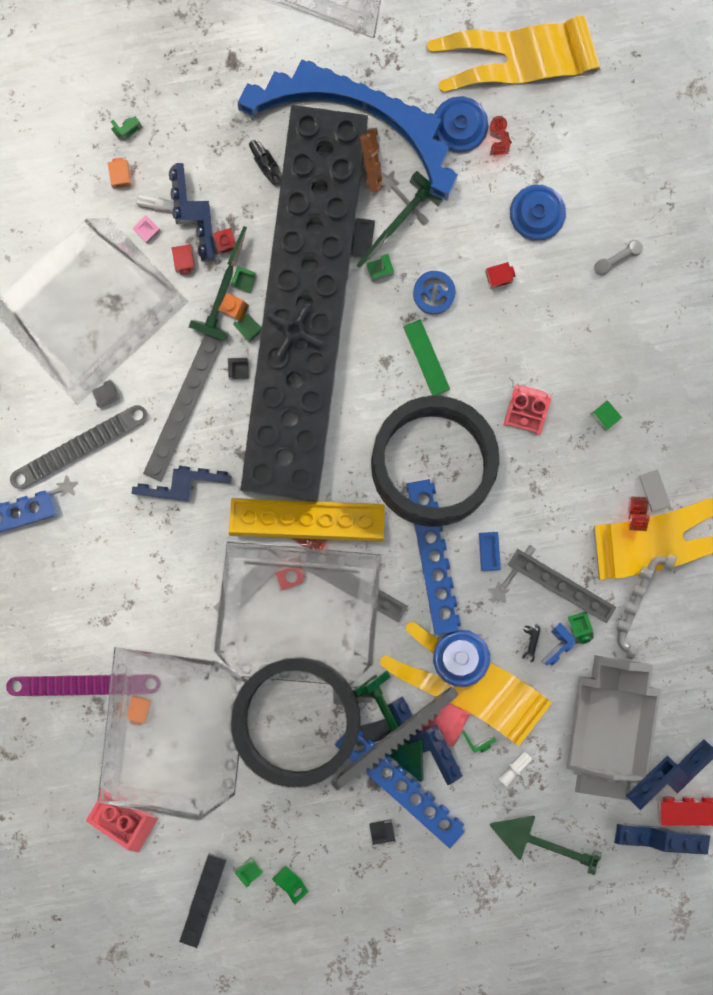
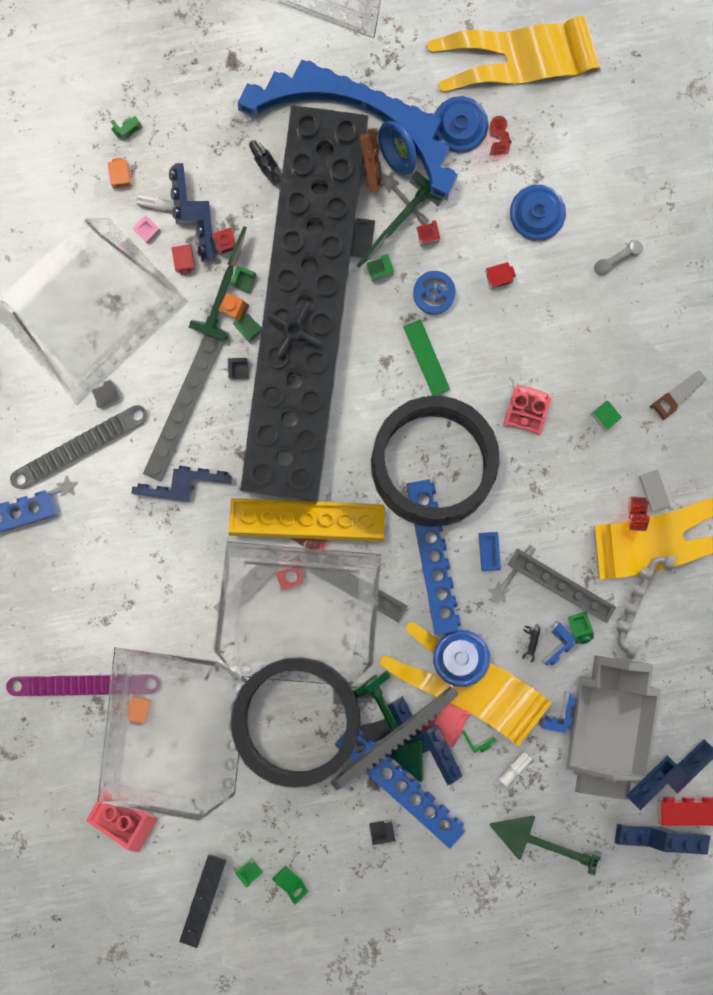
(397, 147): none -> blue piece
(428, 233): none -> red panel
(564, 721): none -> blue bracket
(678, 394): none -> piece

